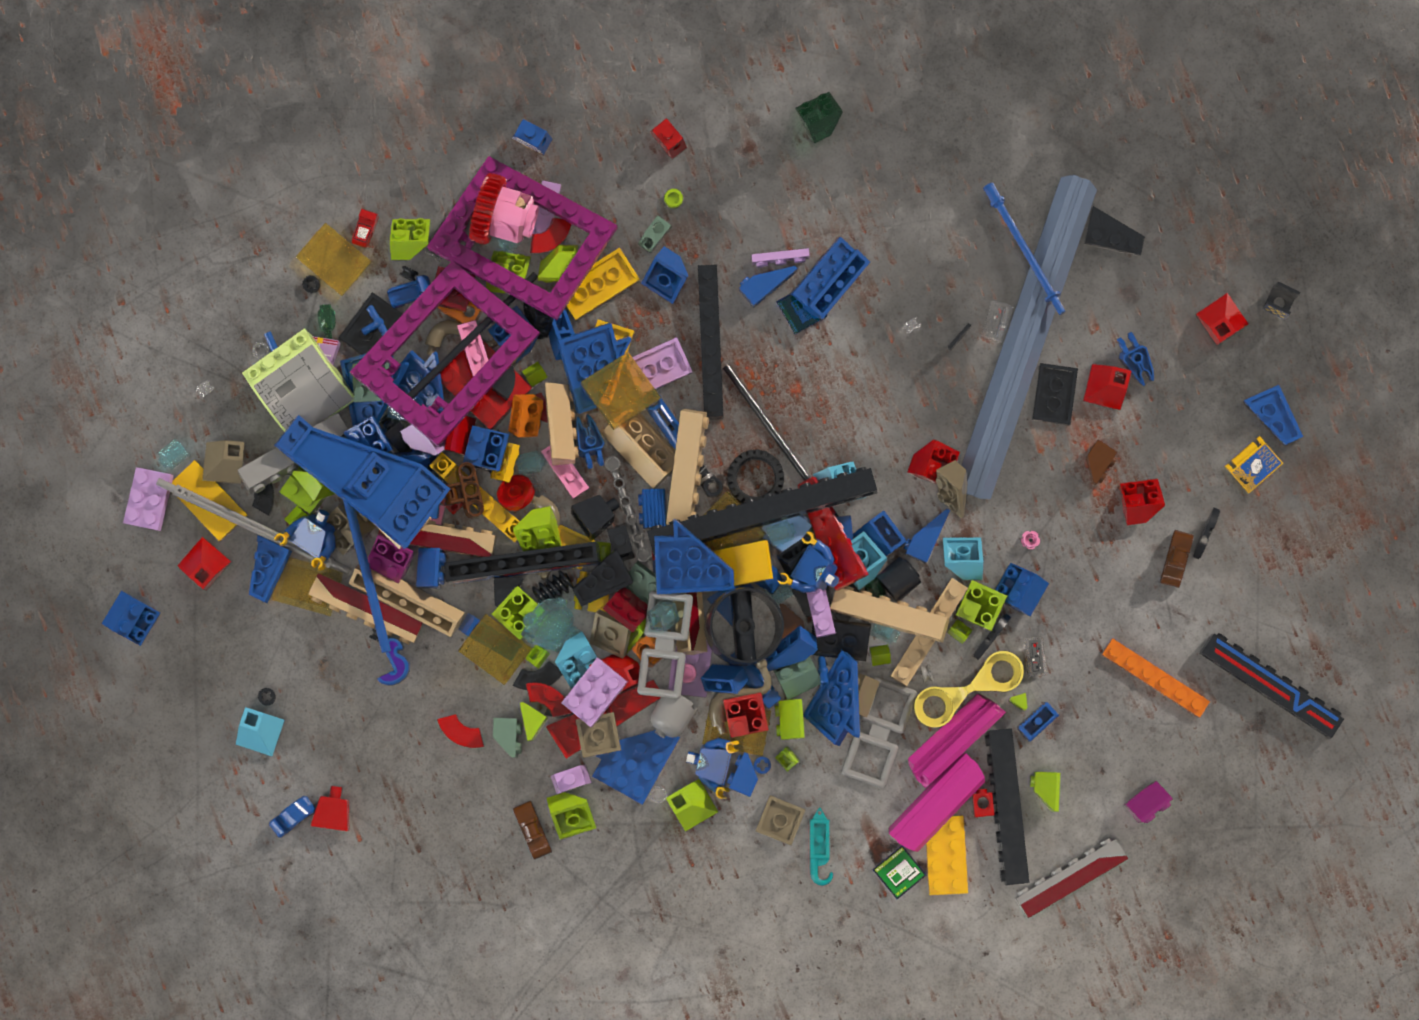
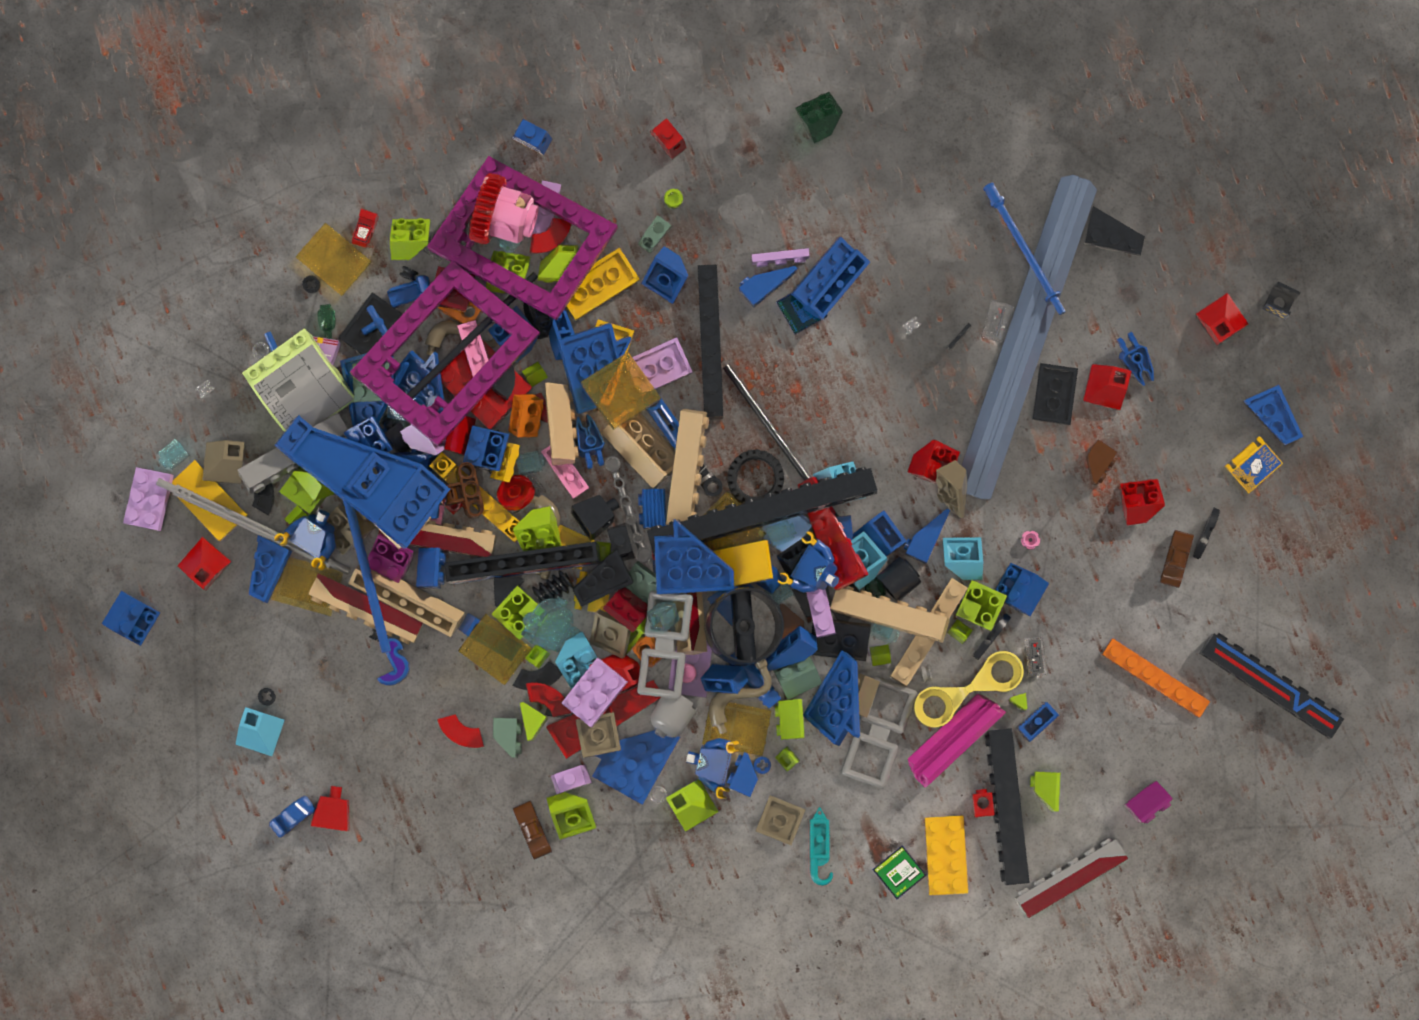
(745, 715): red slope -> none
(823, 671): blue piece -> none
(937, 803): dark pink piece -> none

